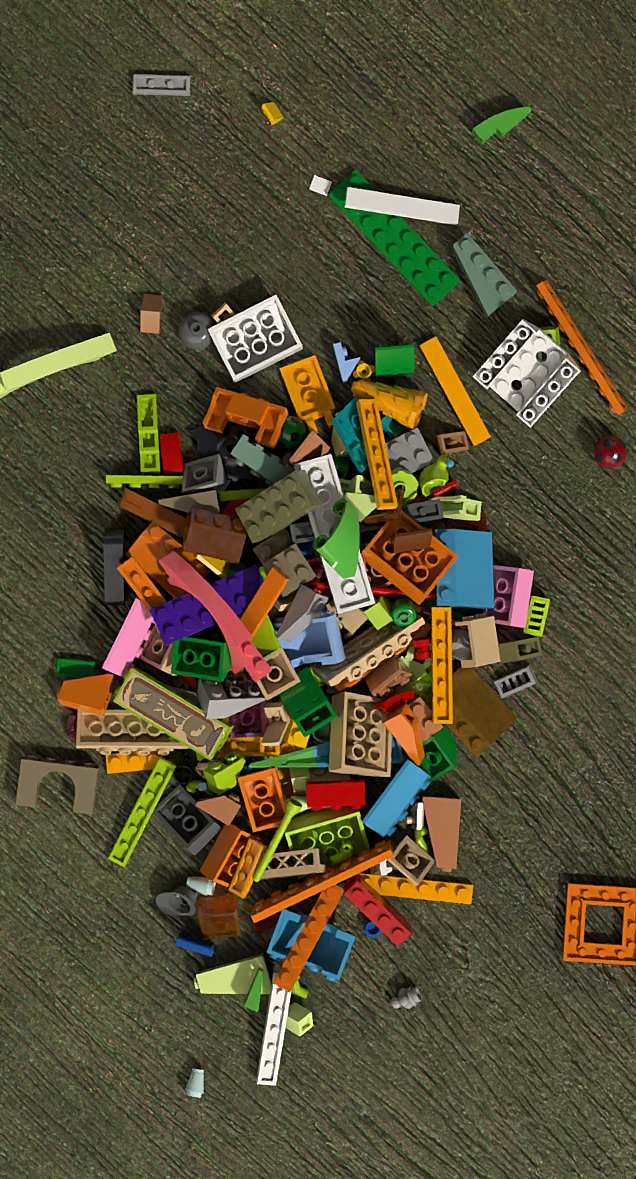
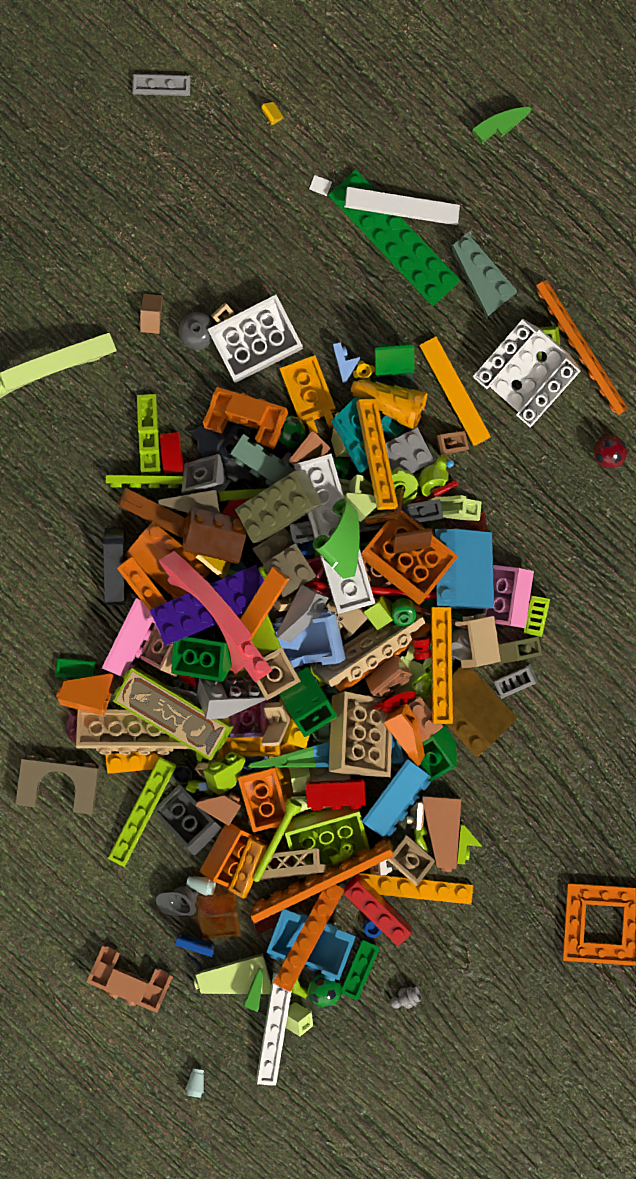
(127, 985): none -> nougat bracket
(324, 991): none -> green piece
(360, 969): none -> green plate
(465, 838): none -> lime slope

